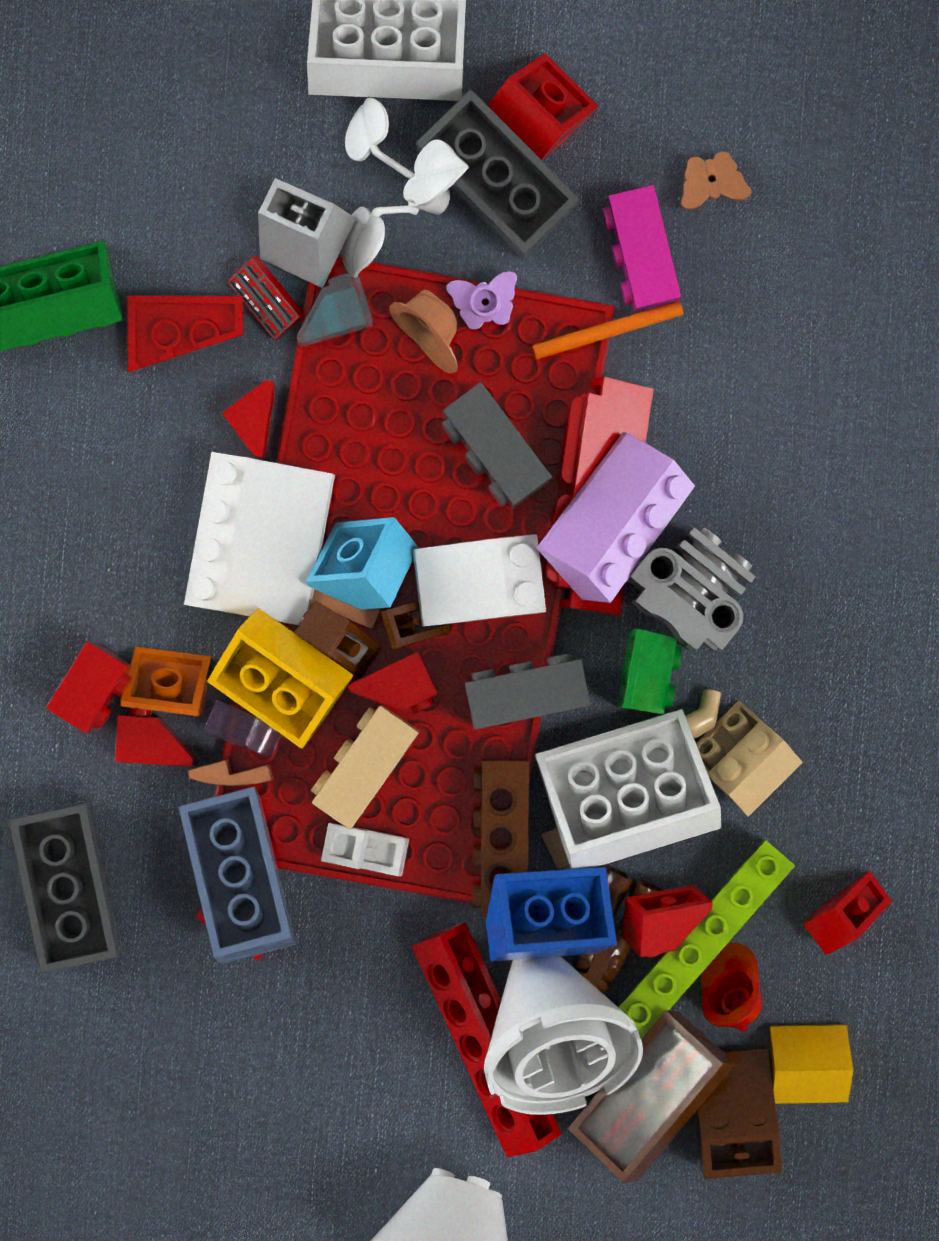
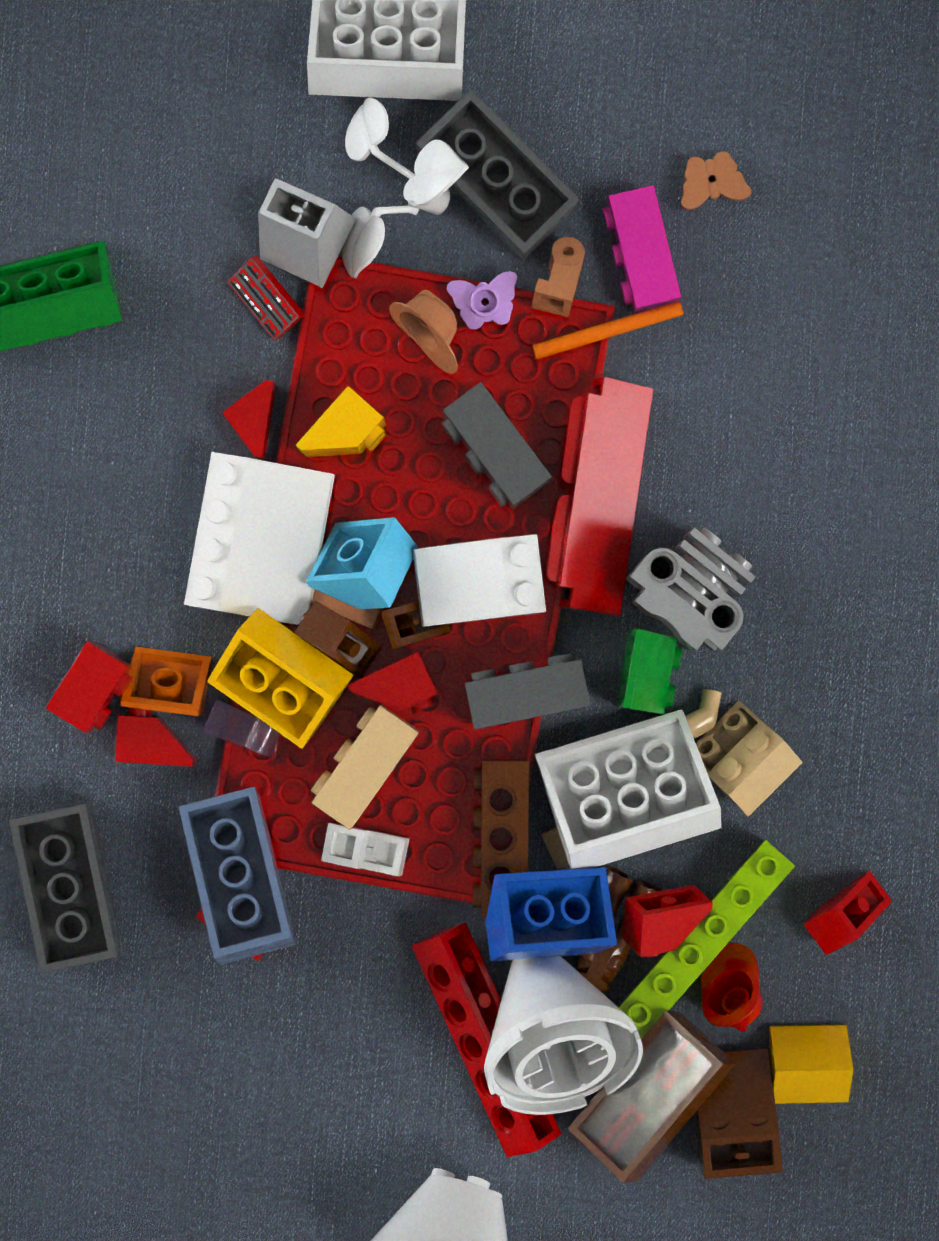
(179, 325): red wing -> none
(221, 774): nougat slope -> none
(336, 311): clear light blue slope -> none
(344, 428): none -> yellow slope
(542, 105): red slope -> none
(565, 269): none -> nougat leg
(615, 518): lavender slope -> none

